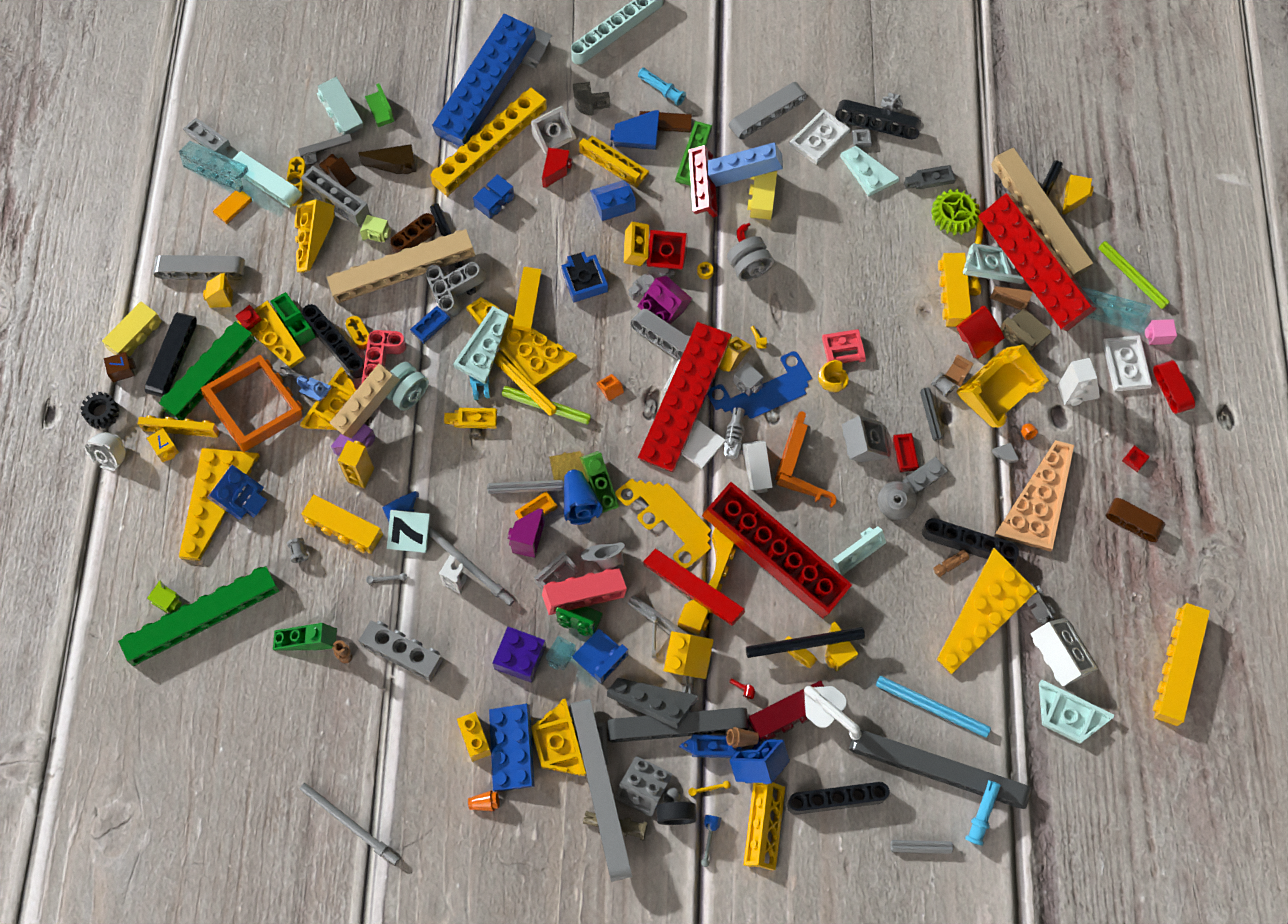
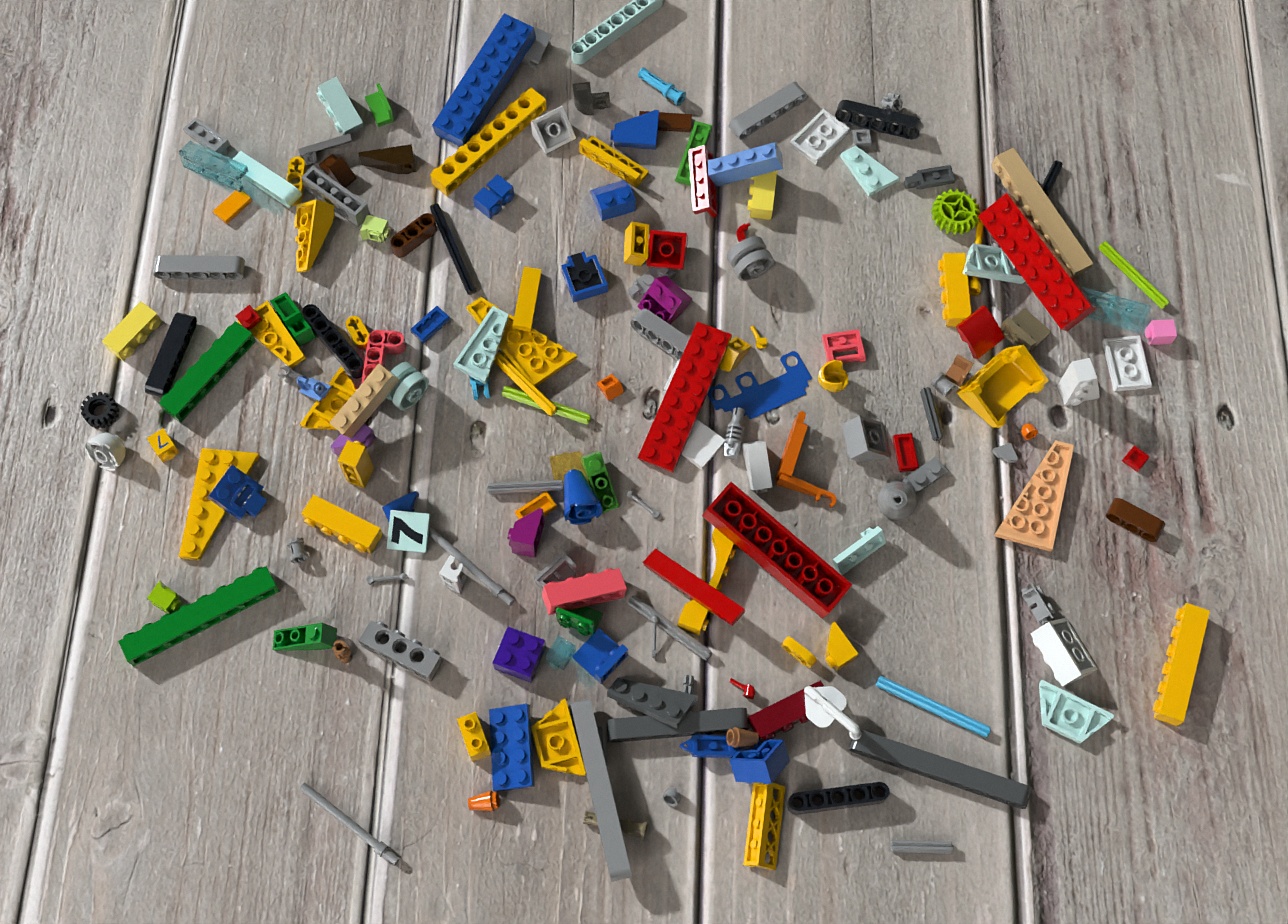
(119, 367): reddish brown brick -> none
(173, 426): yellow plate -> none
(218, 292): yellow slope -> none
(265, 431): orange window -> none
(400, 266): tan brick -> none
(452, 289): light grey beam -> none
(472, 418): yellow hinge -> none
(556, 166): red slope -> none
(605, 555): light grey piece -> none
(643, 786): light grey bracket -> none
(675, 512): yellow piece -> none
(676, 813): black tyre -> none
(688, 655): yellow slope -> none
(692, 791): yellow hinge -> none
(705, 265): yellow bush -> none
(711, 823): hinge -> none
(748, 379): light grey brick -> none
(805, 642): black axle -> none
(951, 563): medium nougat axle -> none
(961, 534): black beam -> none
(980, 822): medium azure pin -> none
(989, 605): yellow wing -> none
(1012, 297): medium nougat slope -> none
(1076, 192): yellow slope -> none
(1174, 387): red beam -> none

